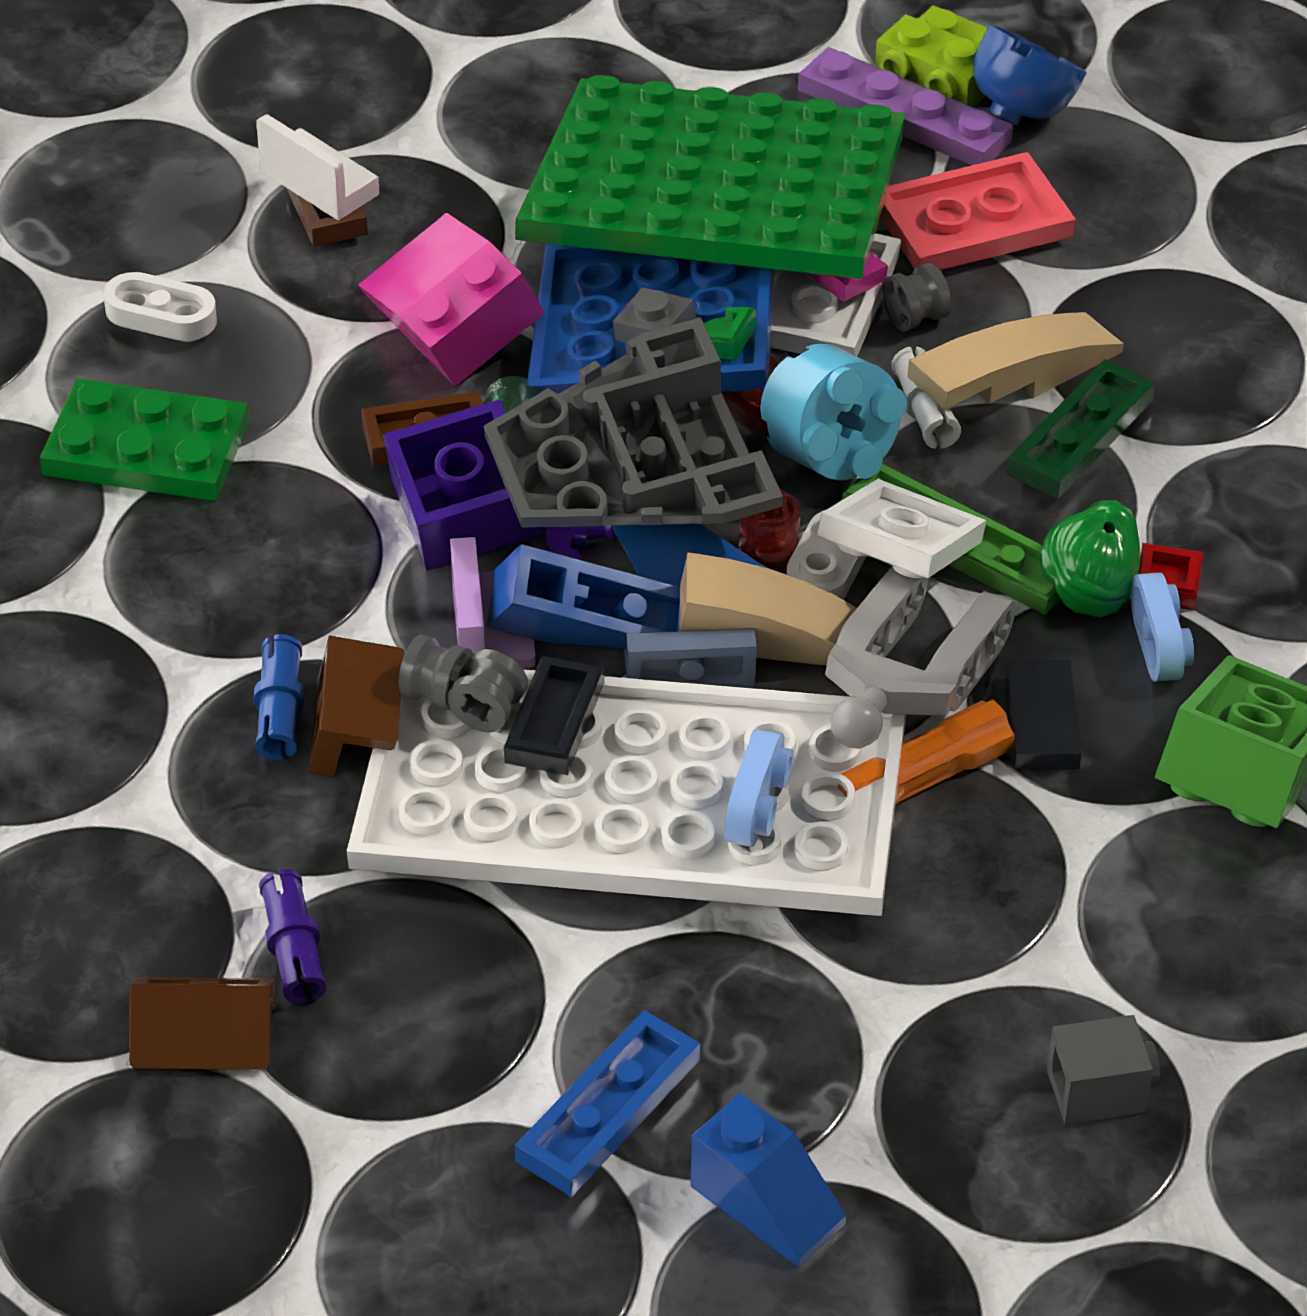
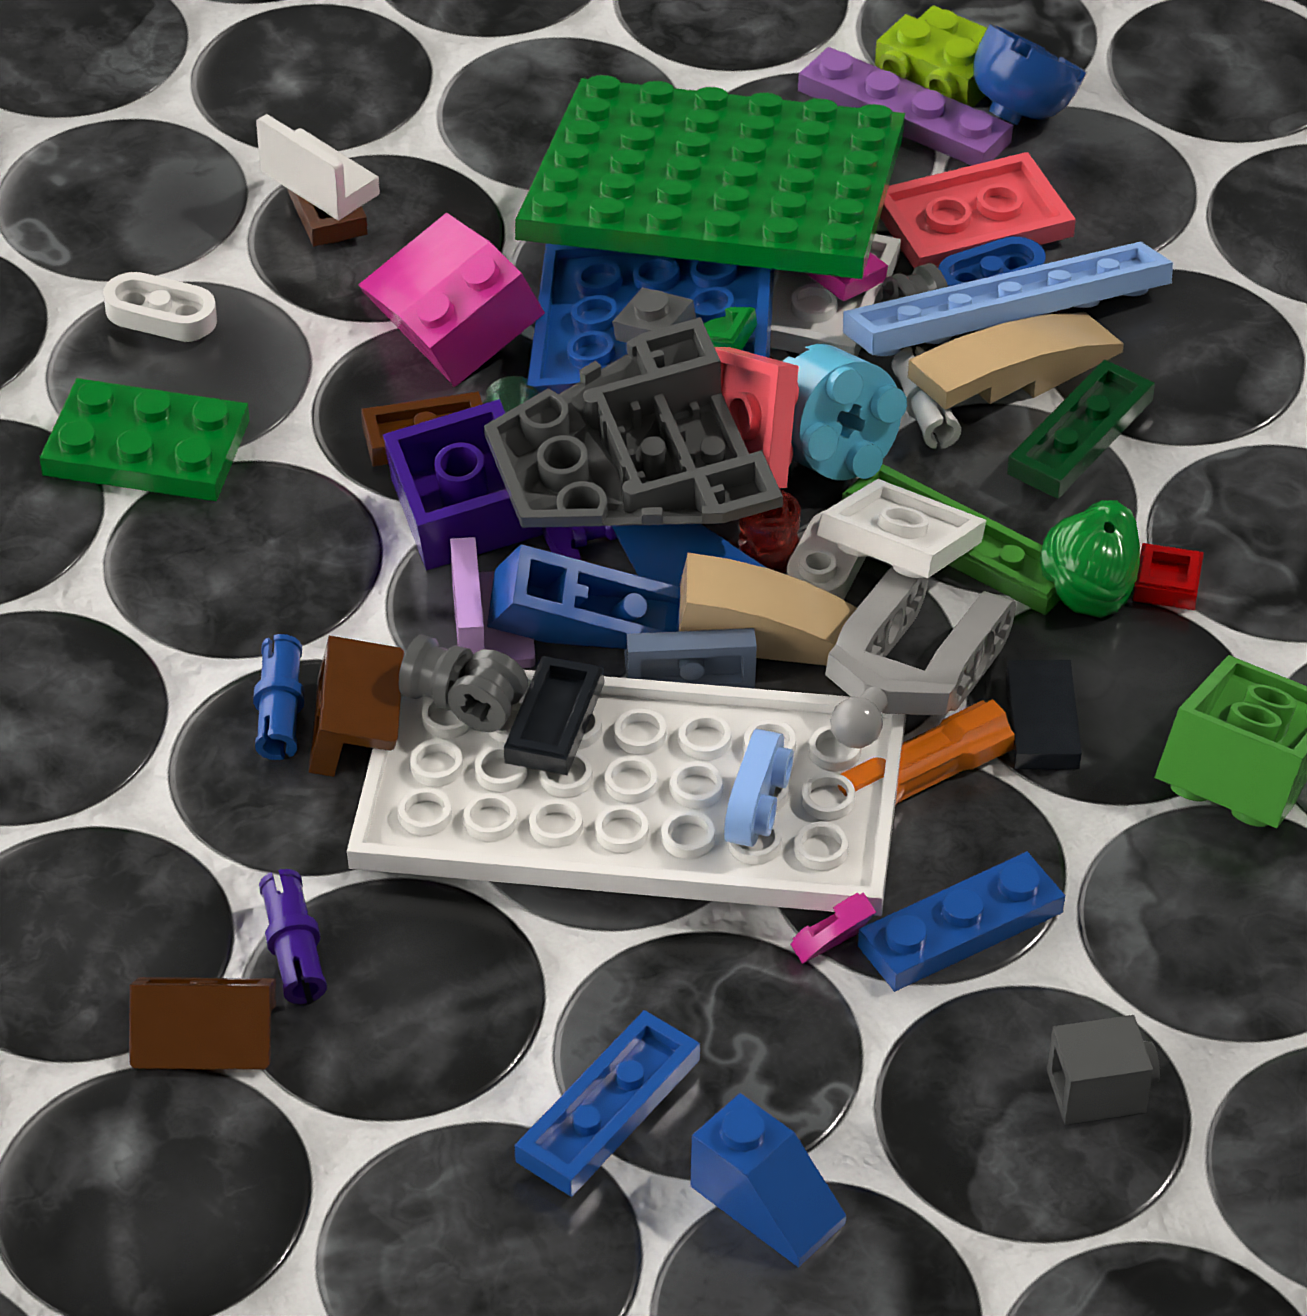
(762, 403): none -> coral plate
(845, 923): none -> dark pink tile
(960, 921): none -> blue plate
(992, 259): none -> blue plate
(1006, 297): none -> light blue plate
(1157, 623): light blue plate -> none

